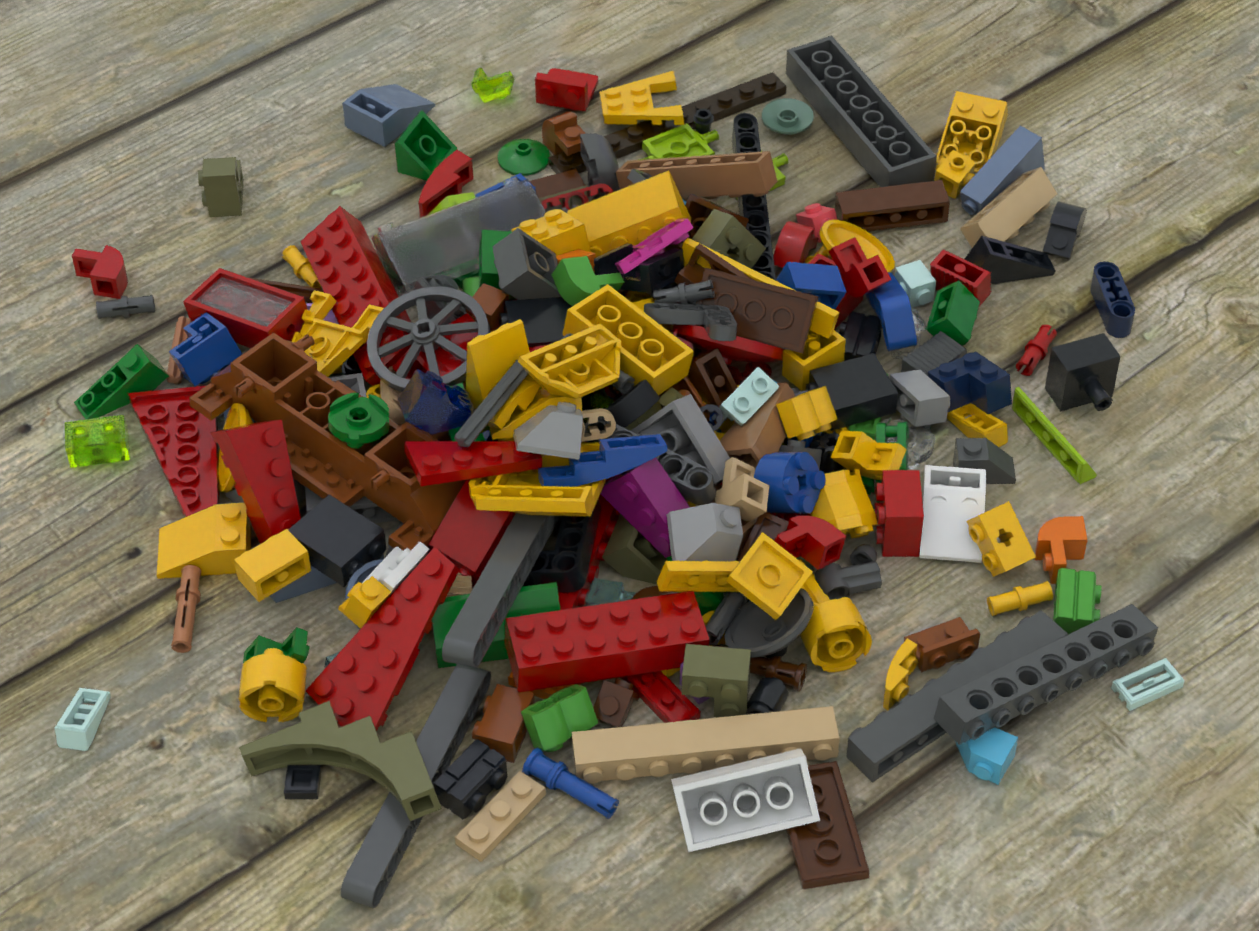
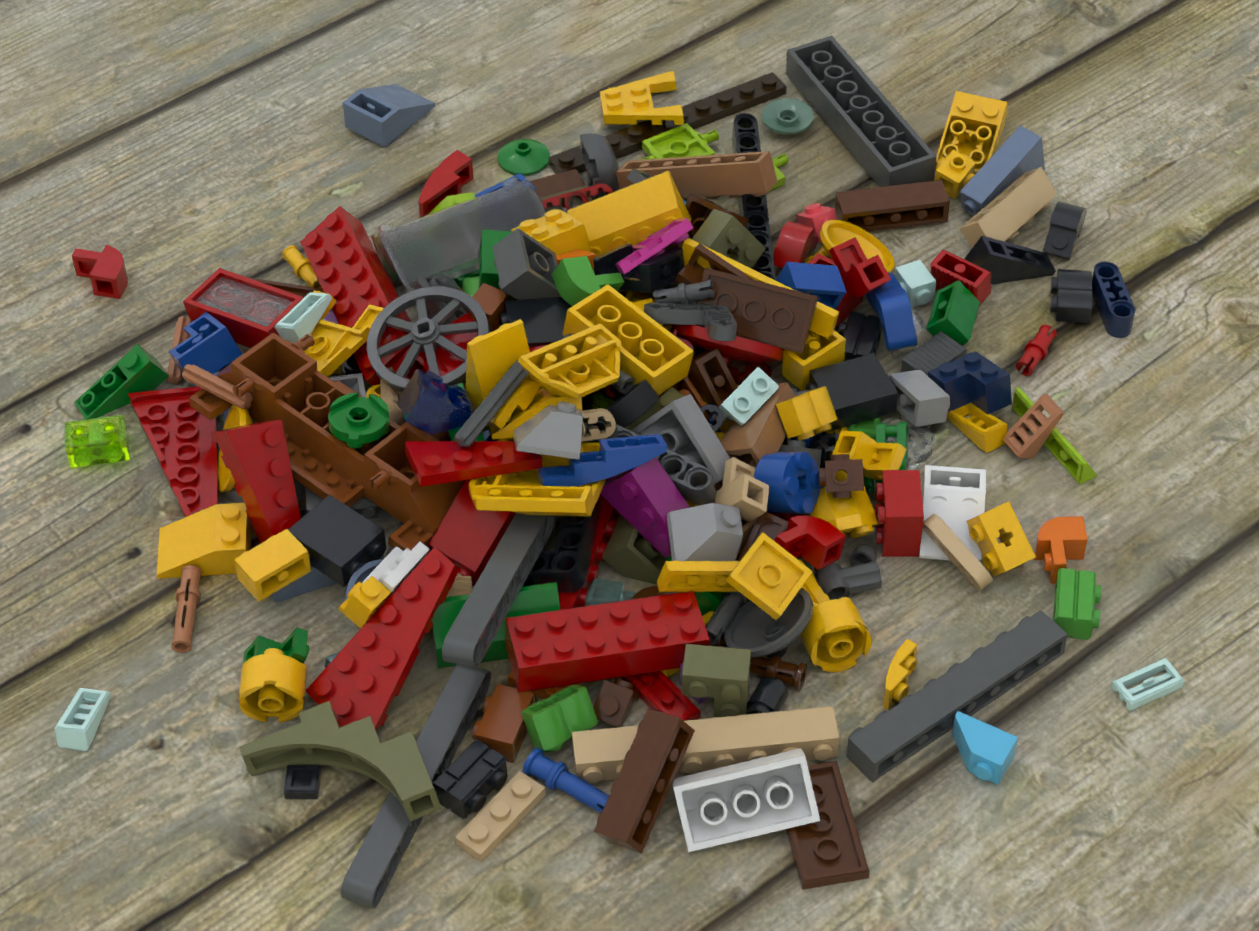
(125, 306): dark grey pin -> none
(215, 386): none -> nougat axle
(222, 186): olive brick -> none
(303, 317): none -> light aqua slope
(422, 148): green slope -> none
(493, 87): clear neon green bracket -> none
(562, 134): dark orange brick -> none
(565, 88): red bracket -> none
(644, 780): none -> reddish brown brick
(703, 121): black pin -> none
(854, 473): none -> reddish brown brick
(944, 643): dark orange bracket -> none
(957, 552): none -> tan beam
(983, 454): dark grey slope -> none
(1018, 436): none -> nougat slope
(1020, 598): yellow pin -> none
(1045, 674): dark grey brick -> none
(1072, 296): none -> black brick
(1083, 373): black brick -> none

